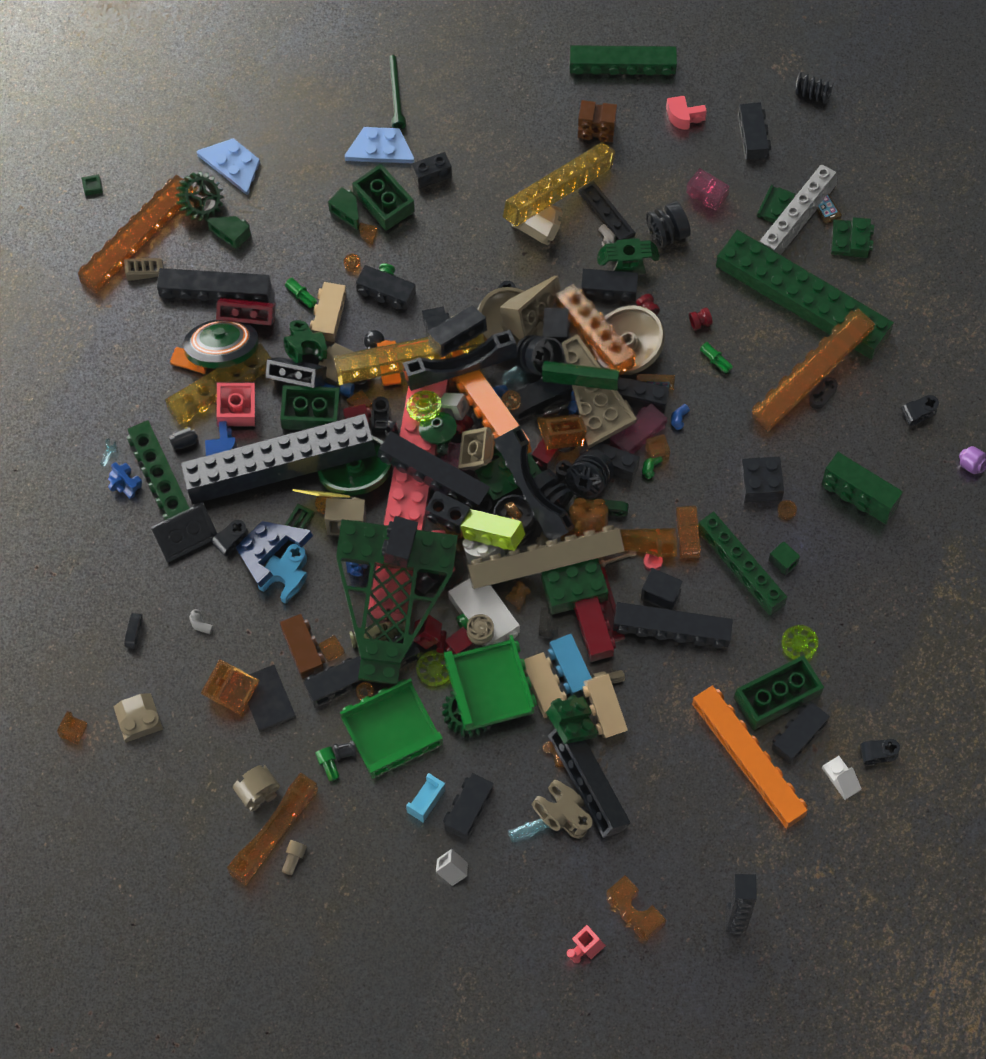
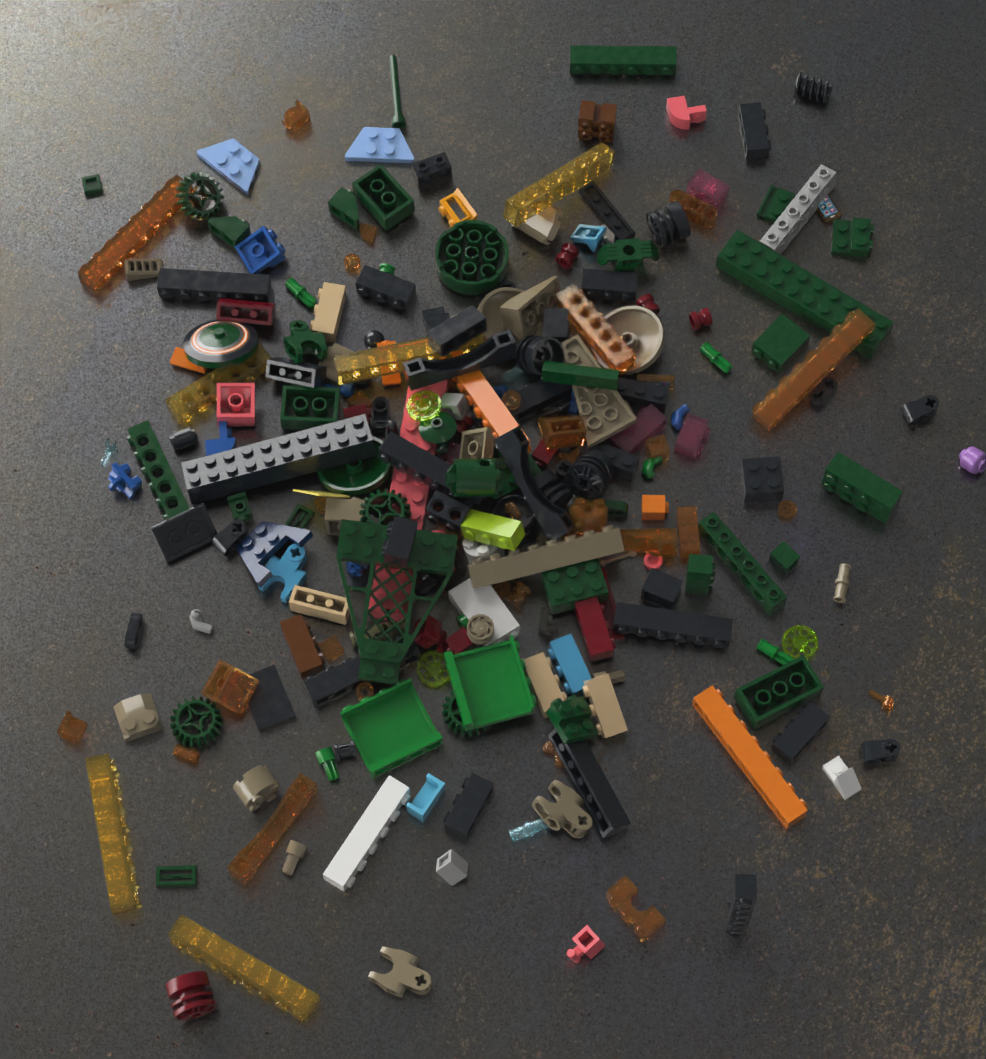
(111, 834): none -> clear yellow brick
(167, 884): none -> dark green tile
(186, 753): none -> clear orange pin
(190, 995): none -> dark red wheel
(212, 713): none -> dark green gear
(235, 504): none -> dark green brick
(244, 967): none -> clear yellow brick
(261, 250): none -> blue plate
(296, 117): none -> clear orange brick
(319, 604): none -> tan brick
(366, 834): none -> white brick
(372, 507): none -> dark green gear
(403, 975): none -> dark tan piece
(456, 208): none -> light orange window
(473, 478): none -> dark green cylinder
(488, 260): none -> dark green brick
(502, 589): none -> clear orange tile
(567, 254): none -> dark red wheel
(589, 235): none -> dark azure slope
(654, 507): none -> orange brick
(691, 436): none -> clear pink brick
(699, 574): none -> dark green brick
(702, 209): none -> clear orange beam
(774, 652): none -> green axle
(780, 343): none -> dark green brick
(842, 583): none -> dark tan pin
(887, 700): none -> clear orange hand

